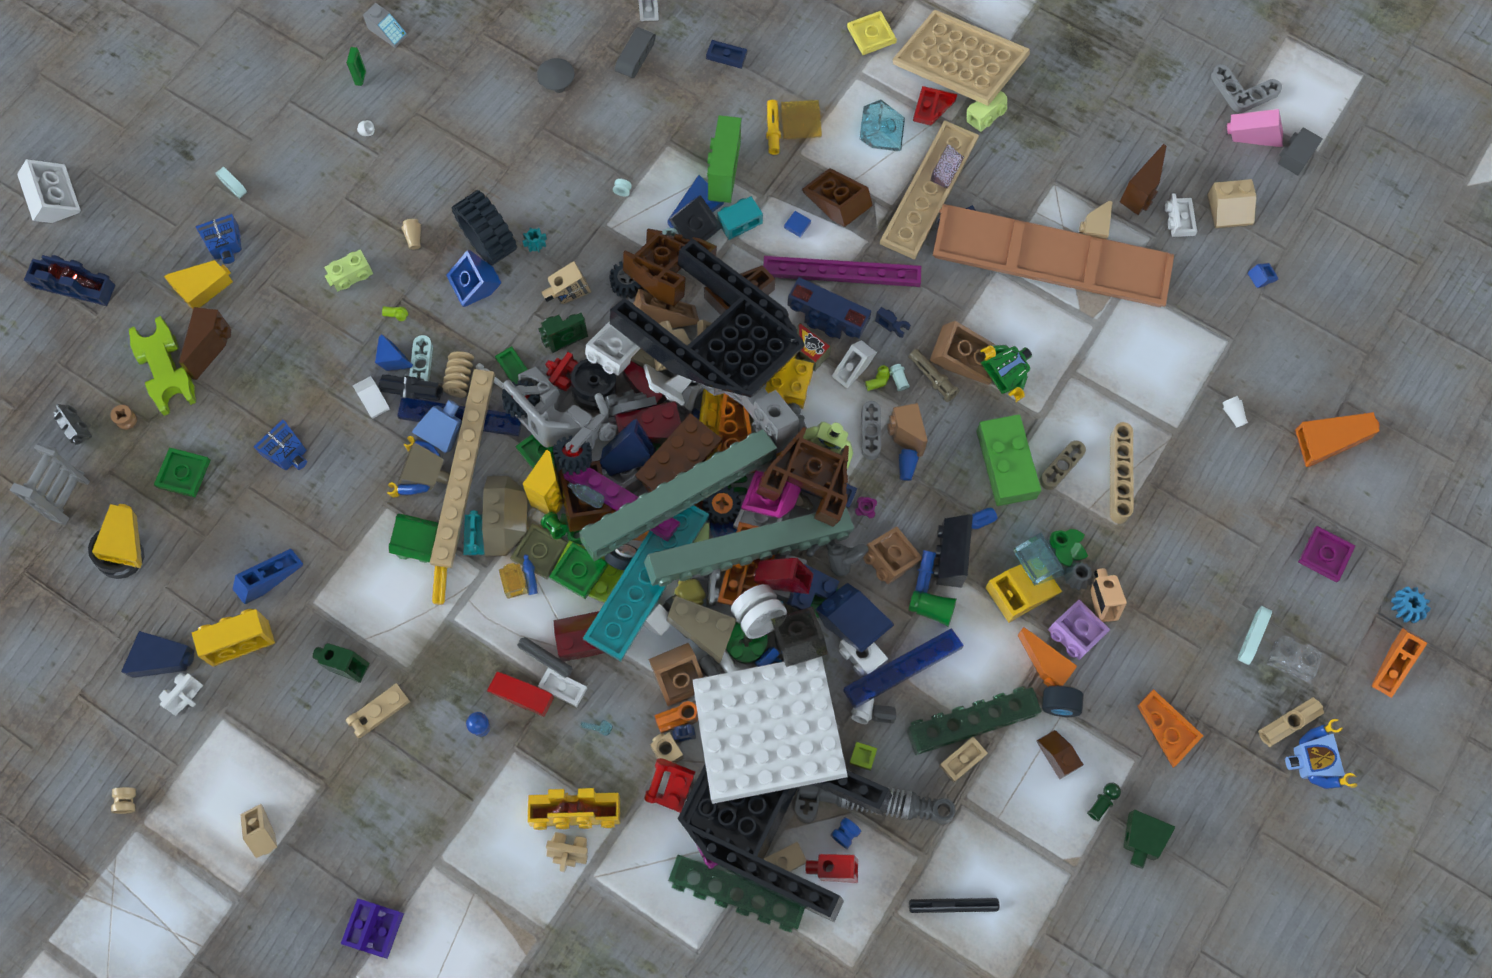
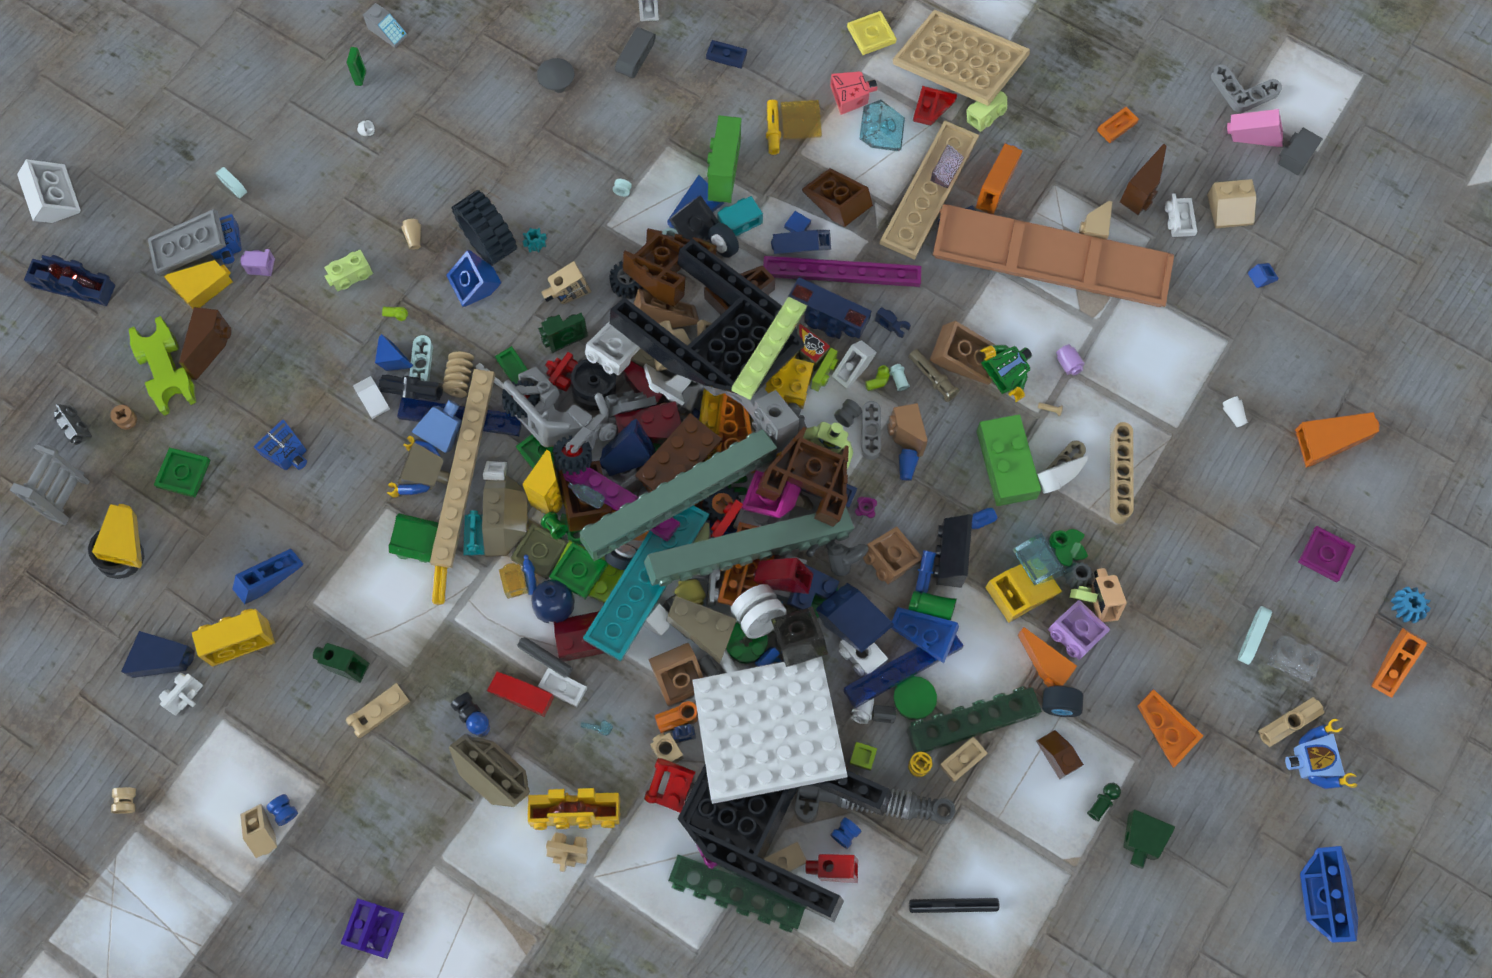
(186, 242): none -> light grey tile
(258, 262): none -> lavender brick
(282, 810): none -> blue wheel
(464, 706): none -> black wheel
(490, 770): none -> dark tan wedge
(495, 470): none -> white tile
(552, 601): none -> dark blue cylinder
(724, 239): none -> black wheel
(730, 511): none -> red plate
(769, 348): none -> yellowish green plate
(801, 241): none -> dark blue slope
(821, 376): none -> lime plate
(848, 413): none -> dark grey wheel
(851, 90): none -> coral torso
(915, 698): none -> green tile
(917, 767): none -> yellow wheel
(926, 631): none -> blue wing
(998, 178): none -> orange slope
(1058, 410): none -> tan piece
(1058, 476): none -> white piece
(1070, 360): none -> lavender brick
(1083, 594): none -> yellowish green plate
(1118, 124): none -> orange plate
(1330, 895): none -> blue wedge

